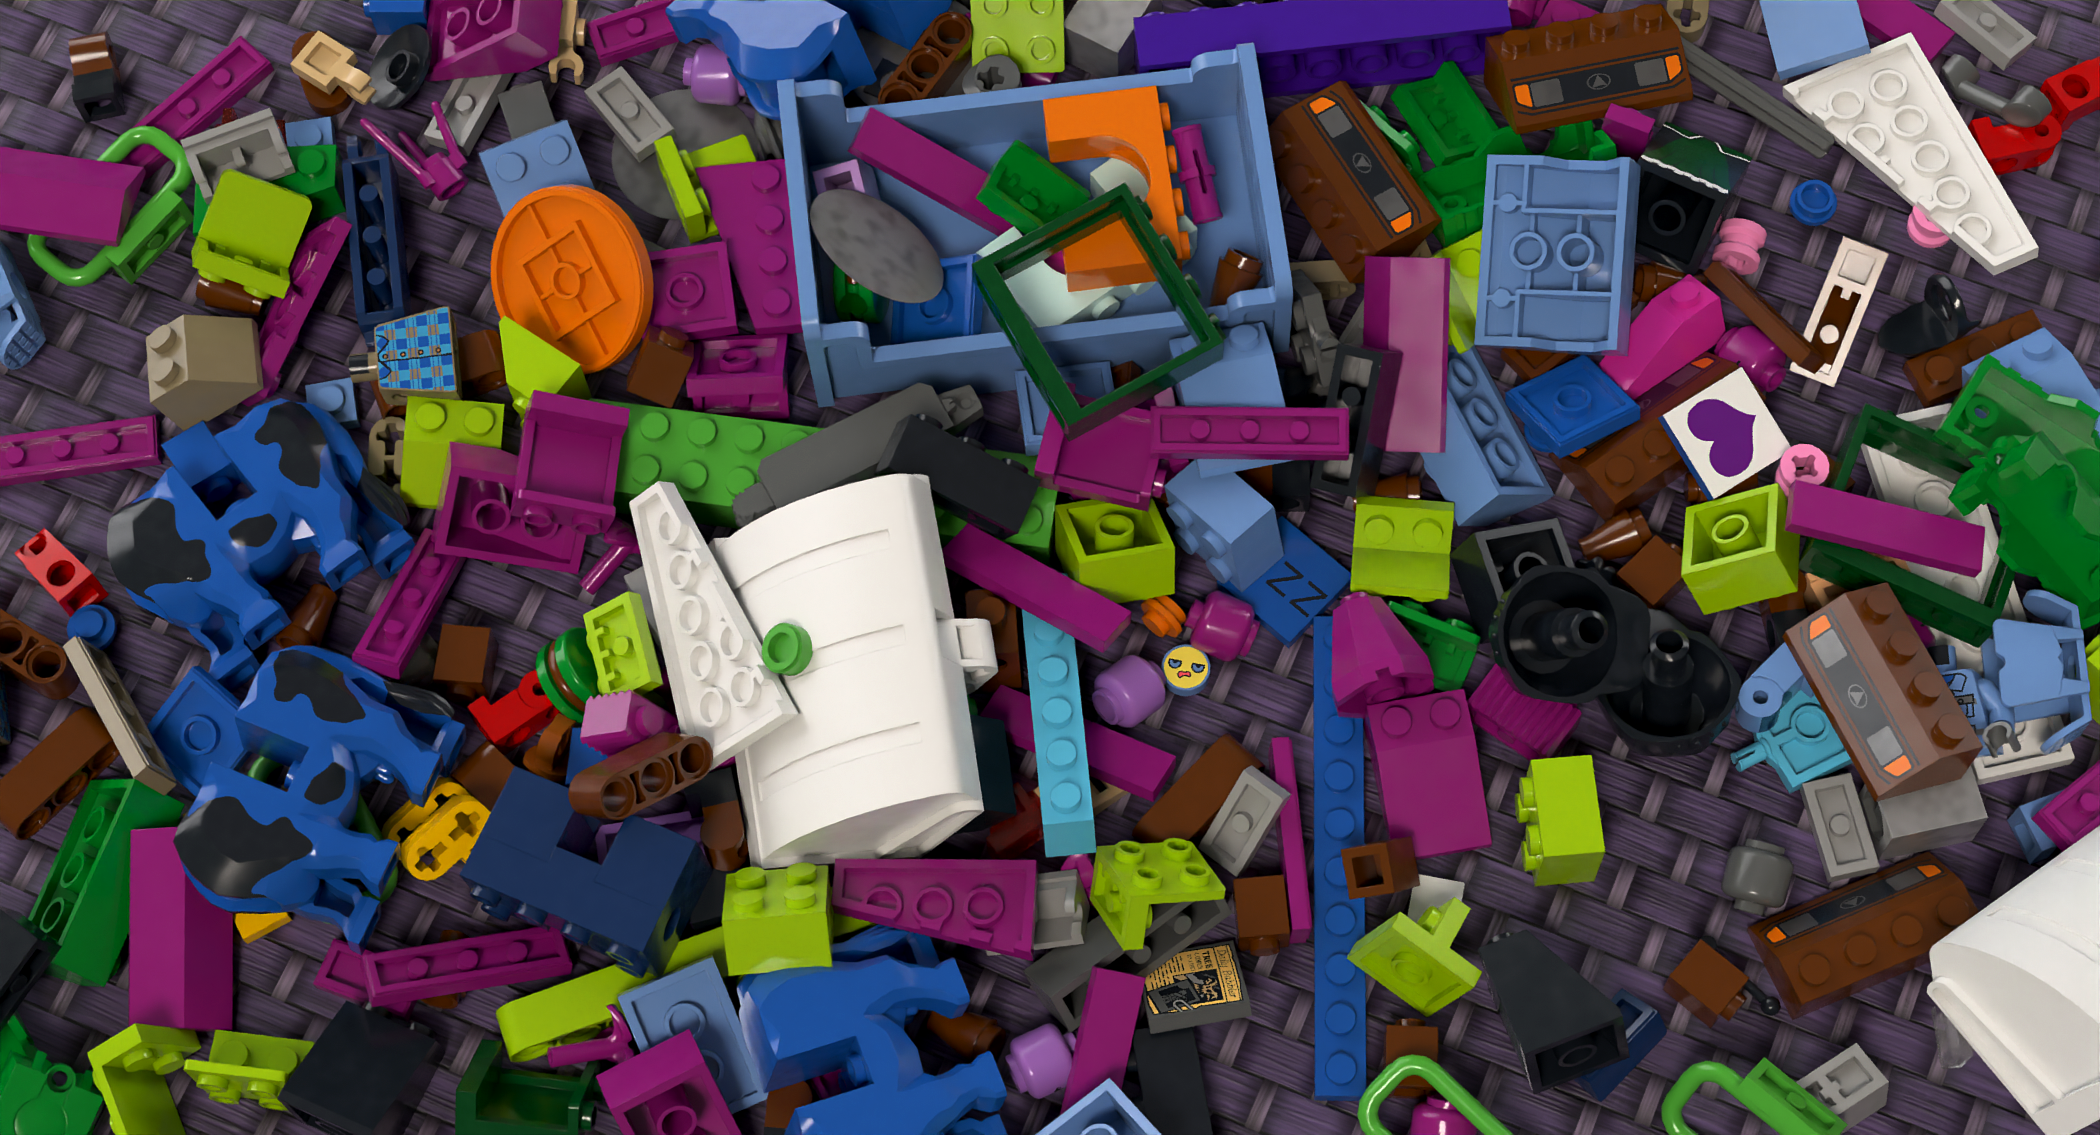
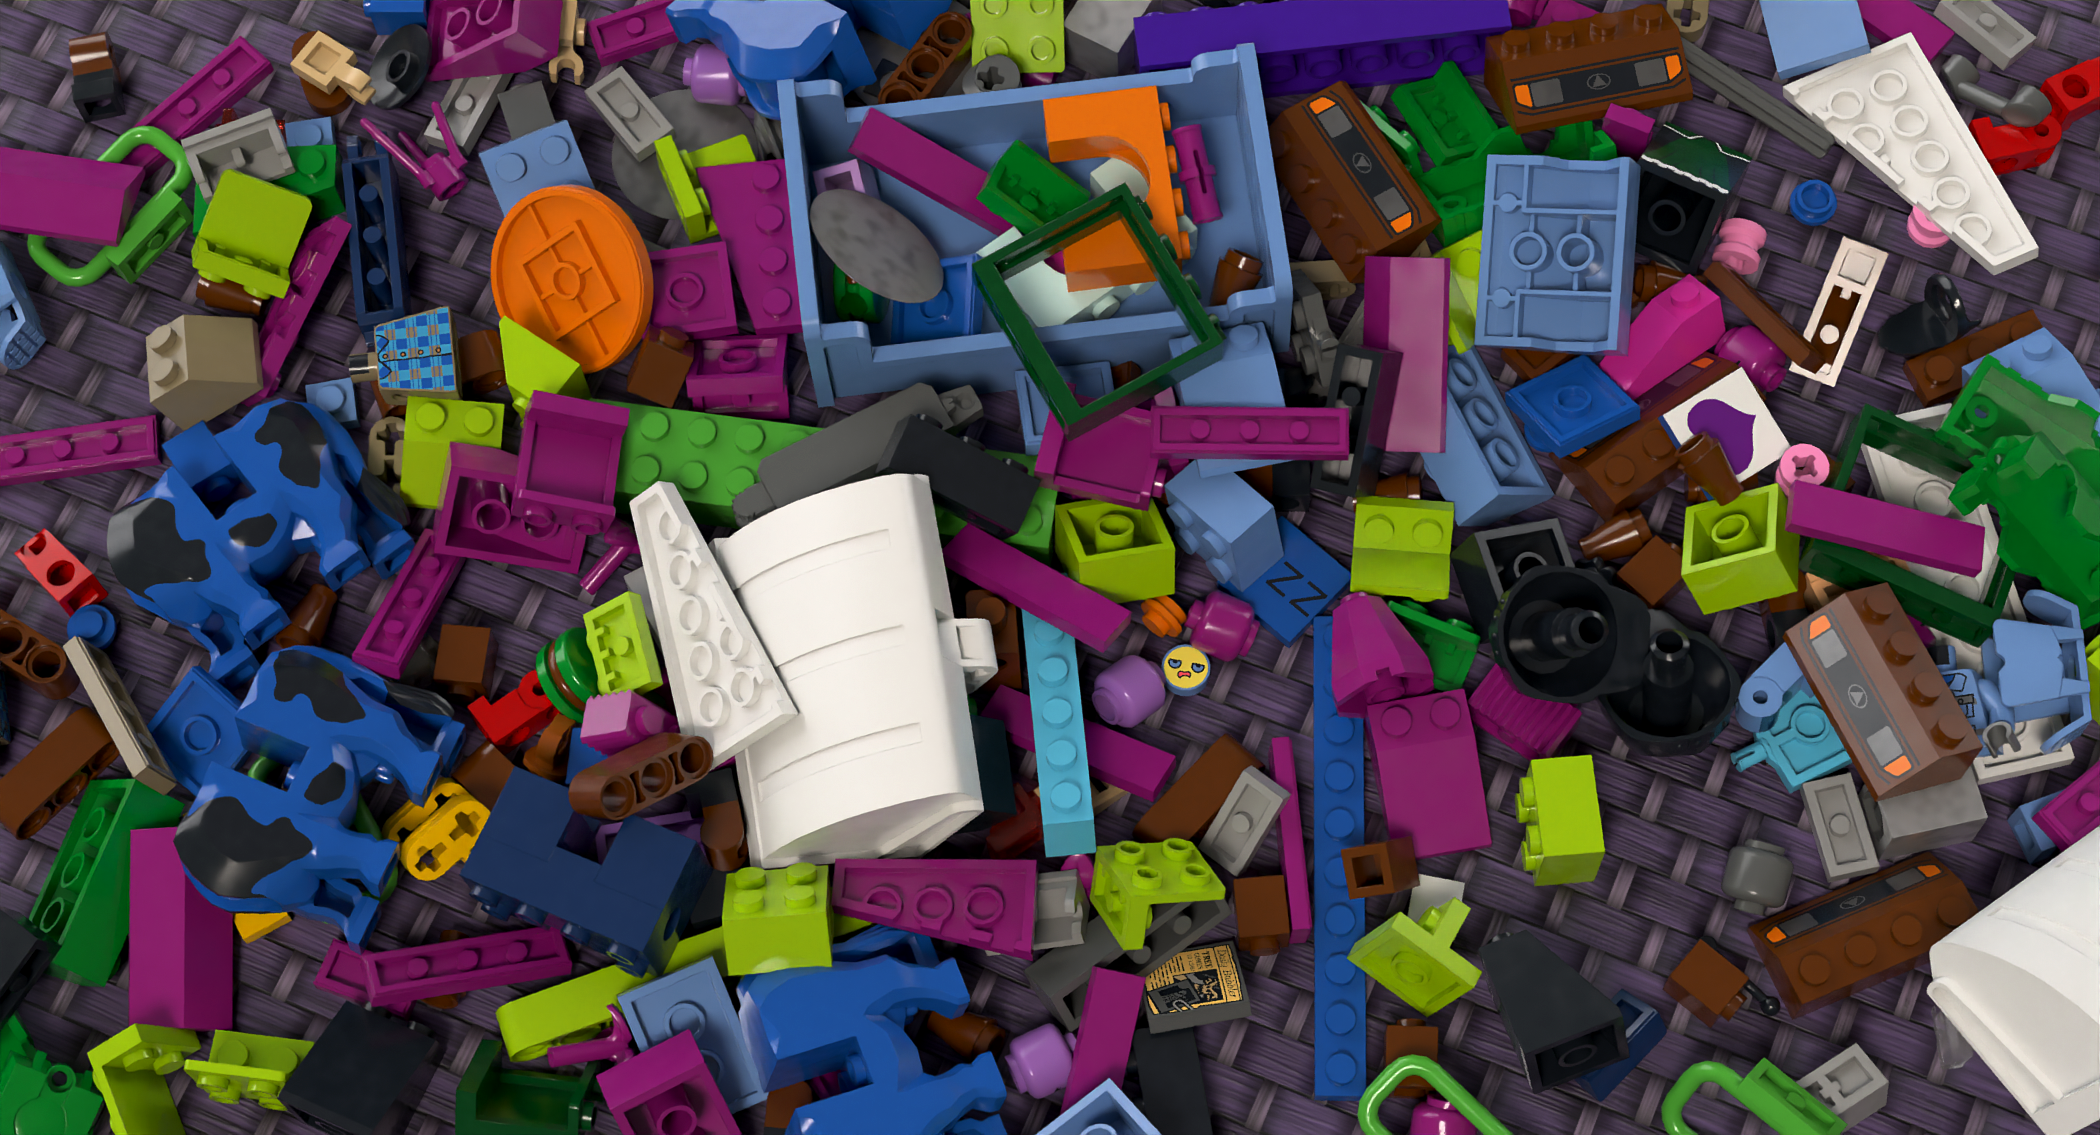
(787, 649): bright green tile -> none
(1709, 467): none -> reddish brown cone

